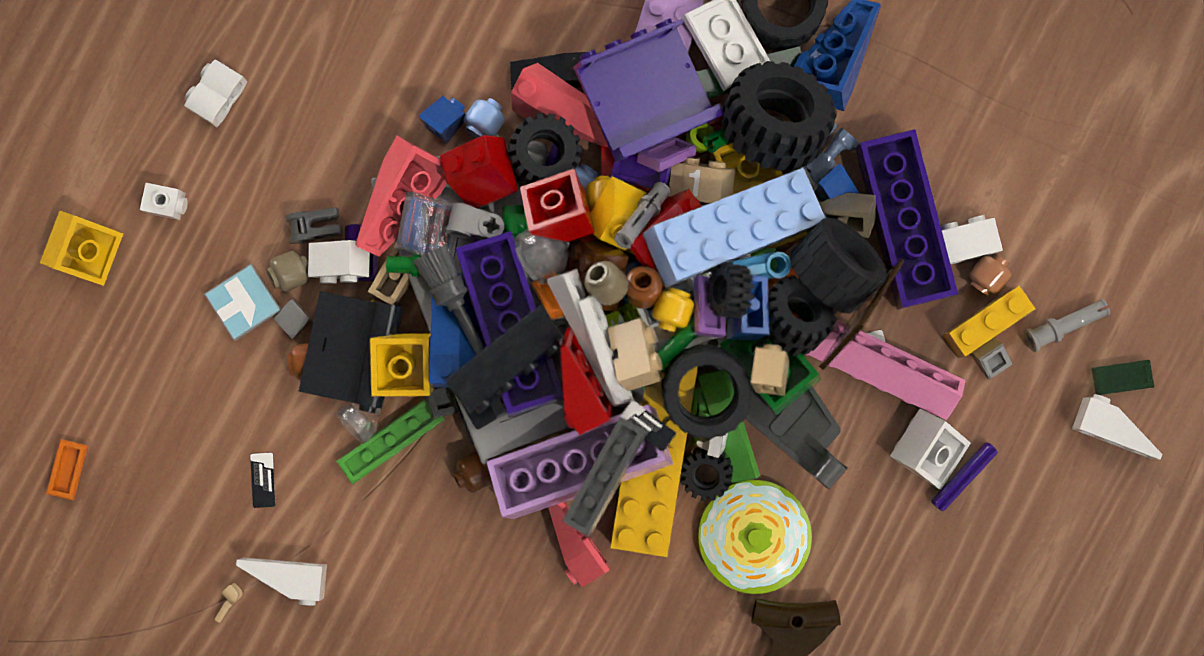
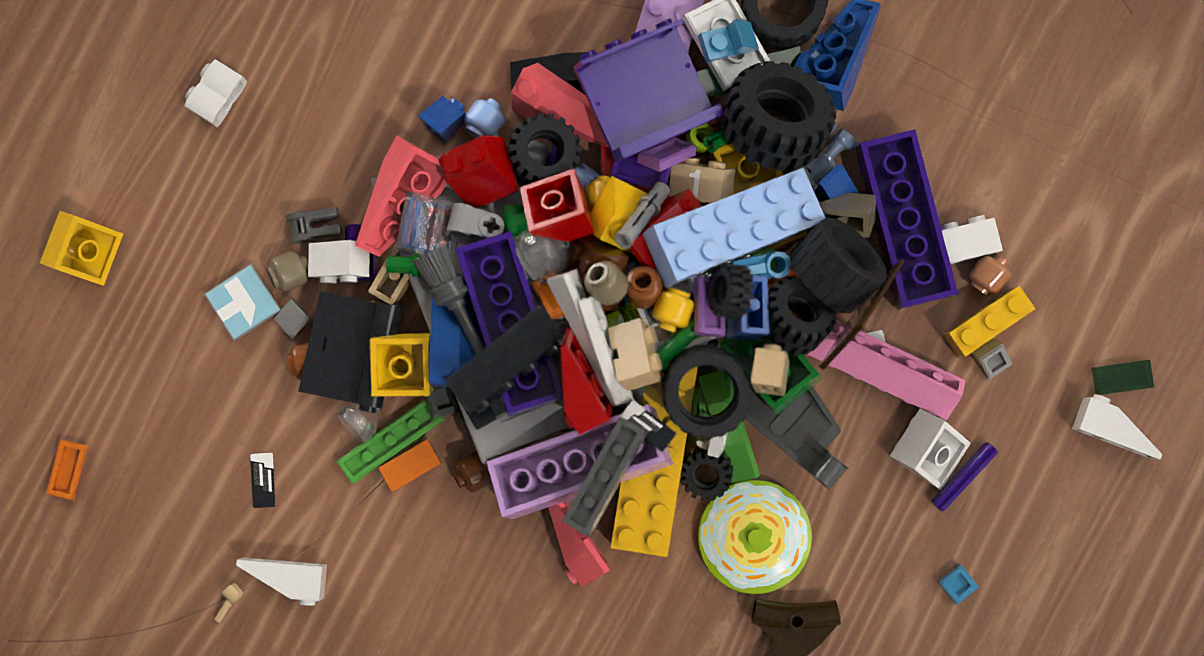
(163, 201): white brick -> none
(410, 465): none -> orange tile
(728, 41): none -> dark azure slope
(958, 584): none -> dark azure tile
(1056, 329): light grey pin -> none

